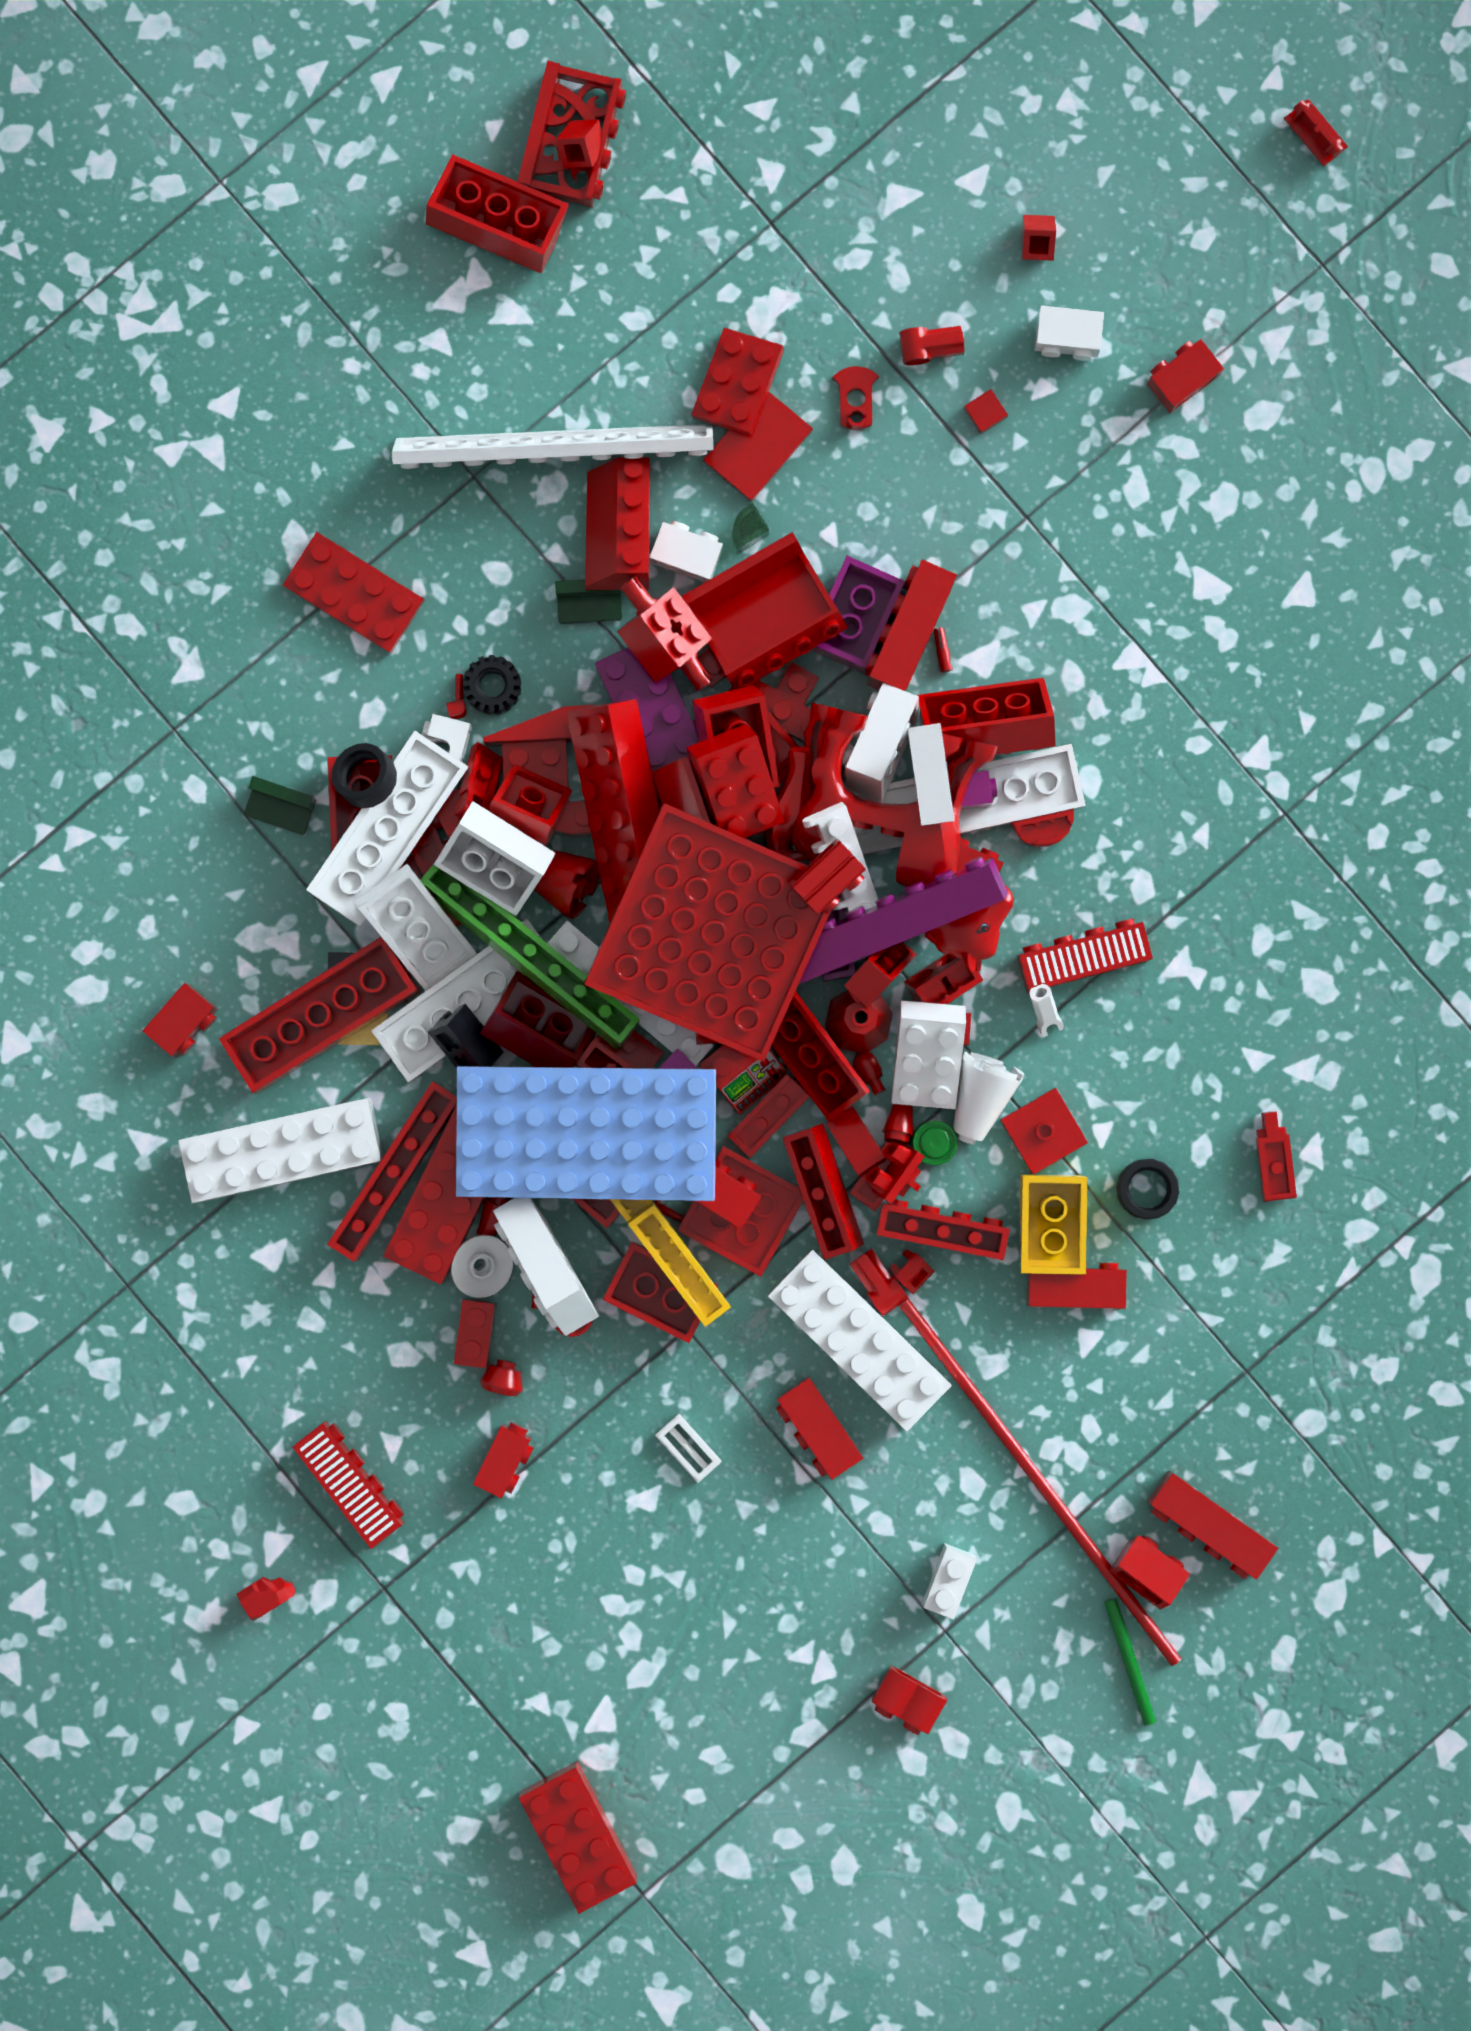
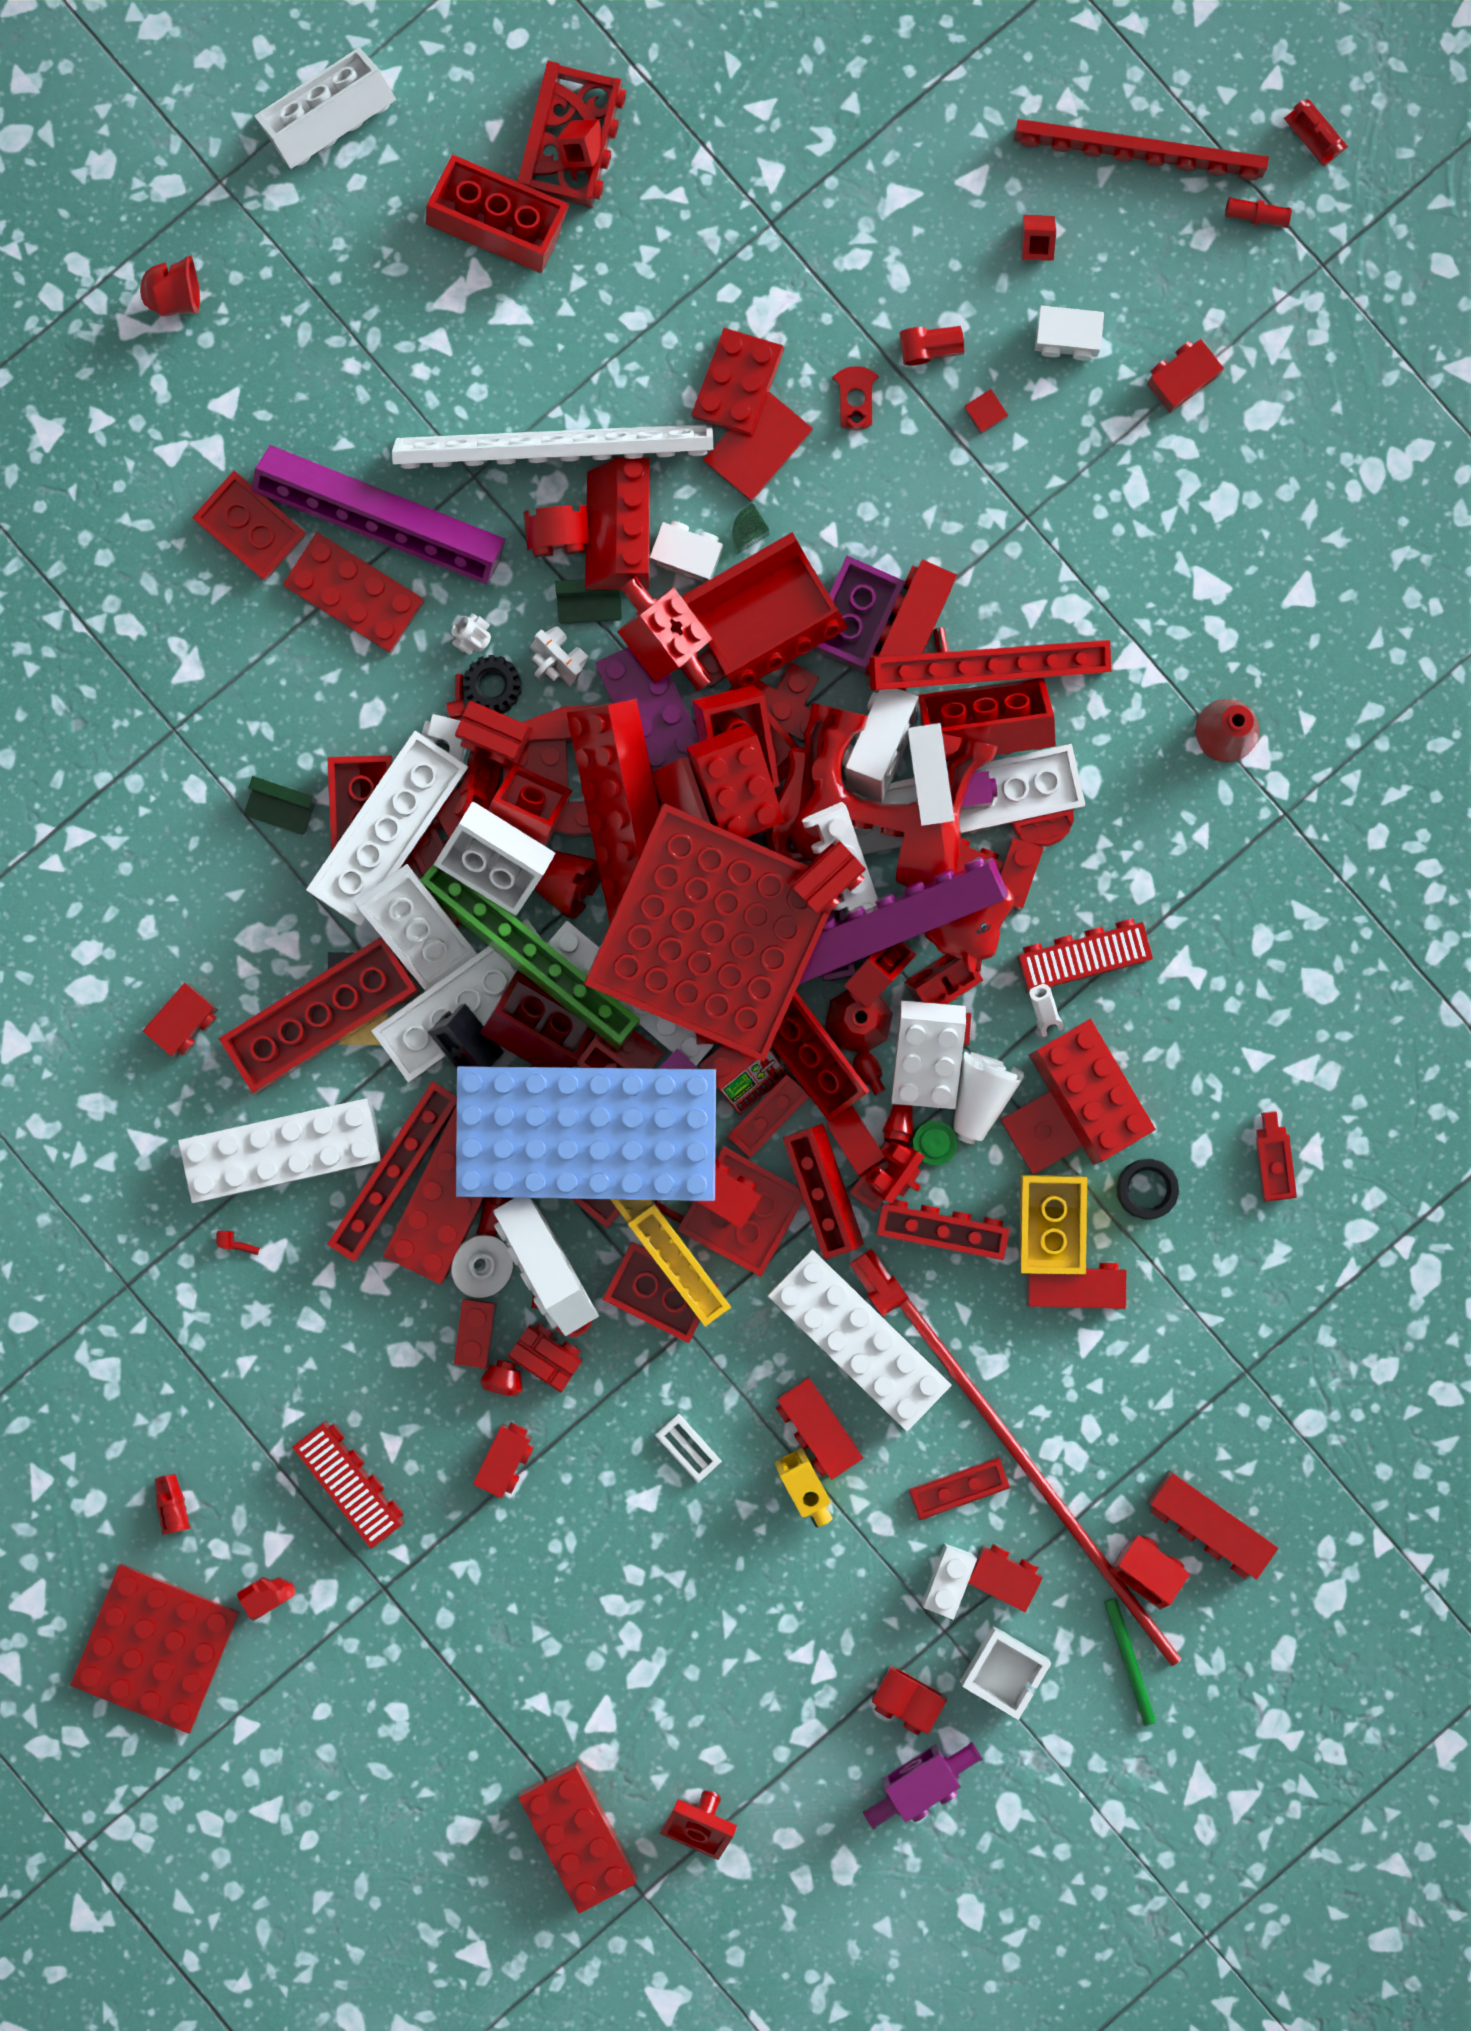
(155, 1648): none -> red plate
(171, 291): none -> red helmet
(171, 1505): none -> red hinge
(225, 1240): none -> red hand
(249, 526): none -> red plate
(326, 108): none -> white slope
(349, 760): black tyre -> none
(378, 514): none -> magenta brick
(471, 634): none -> white gear
(493, 733): none -> red brick
(546, 1357): none -> red brick
(554, 660): none -> white hips
(556, 529): none -> red brick
(699, 1826): none -> red tile
(800, 1479): none -> yellow torso
(913, 1273): red tile -> none
(921, 1784): none -> magenta brick
(959, 1488): none -> red tile
(990, 664): none -> red plate
(1002, 1671): none -> white piece
(1005, 1578): none -> red brick
(1020, 869): none -> red brick
(1092, 1092): none -> red brick
(1153, 151): none -> red plate
(1227, 730): none -> red cone
(1258, 212): none -> red pin

